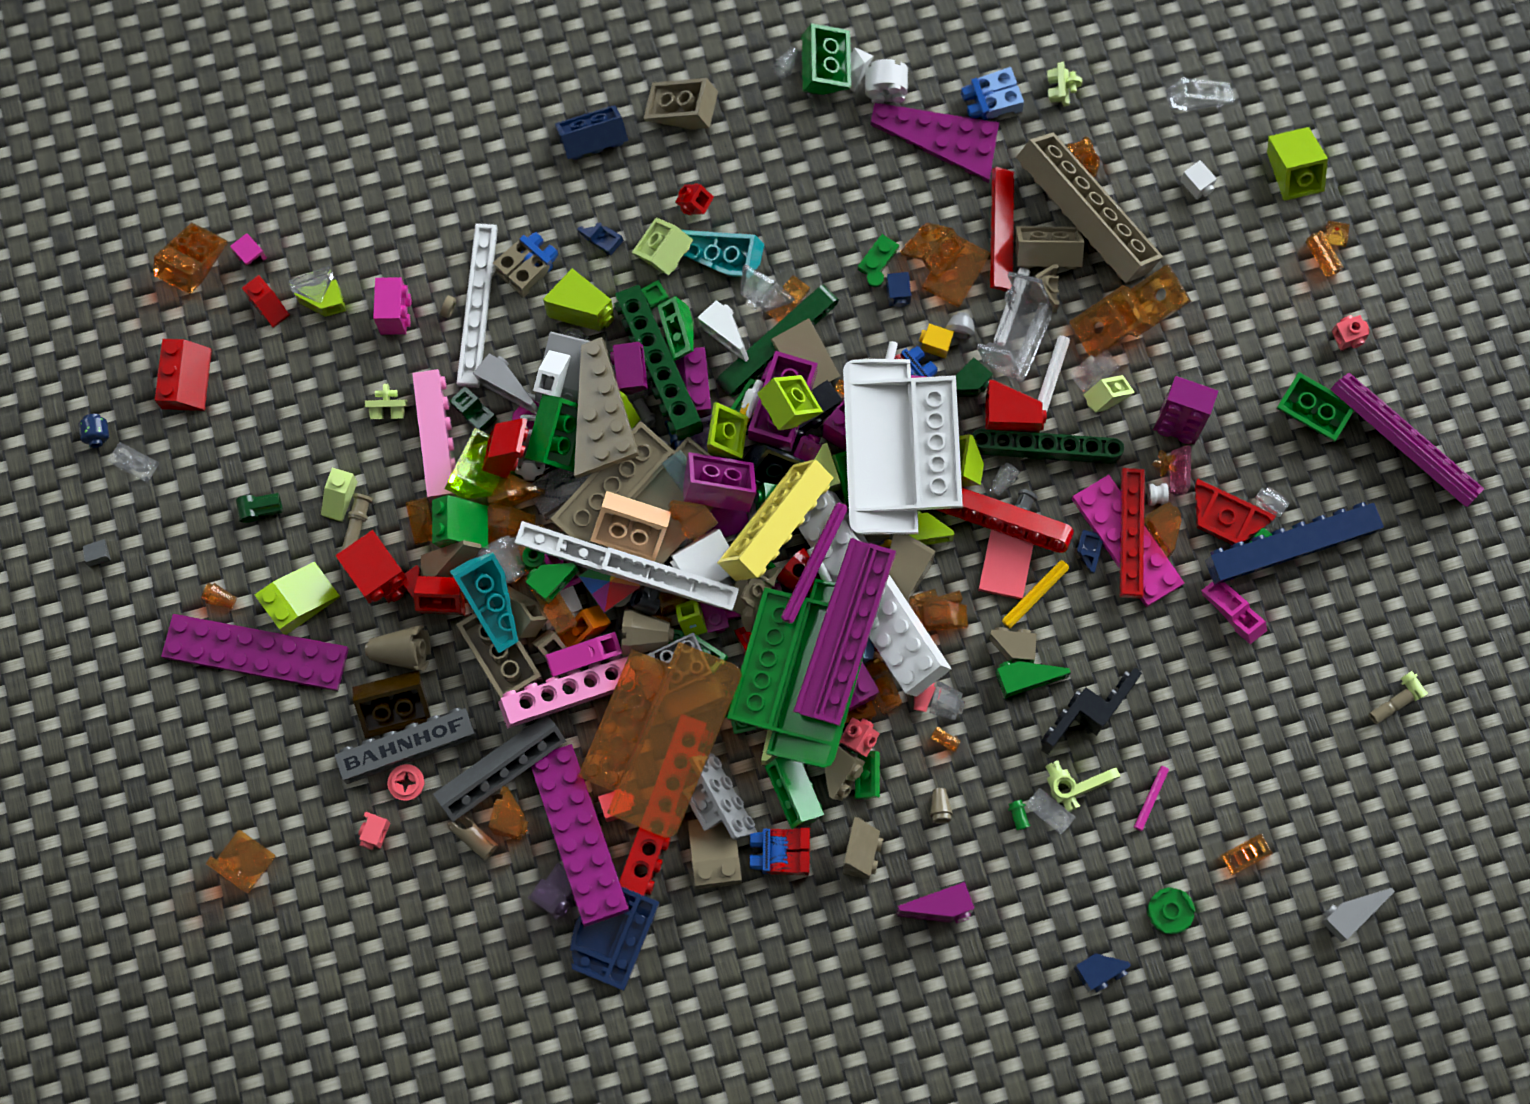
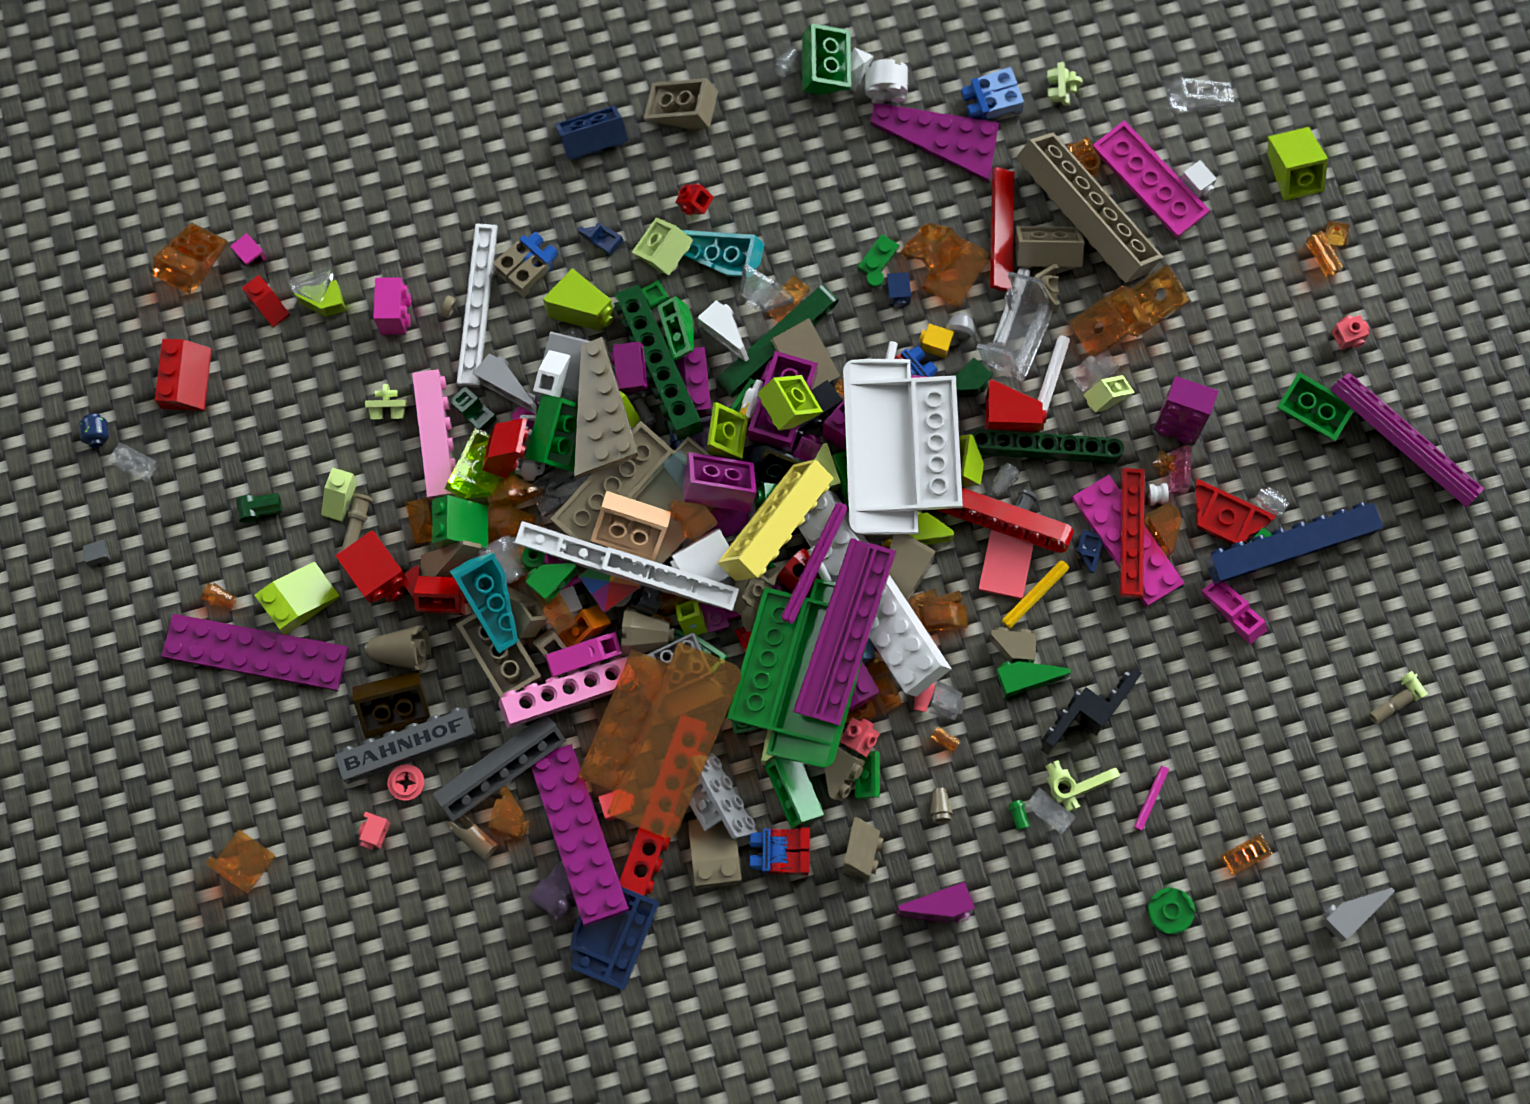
(1099, 969): dark blue slope -> none
(1150, 179): none -> dark pink plate

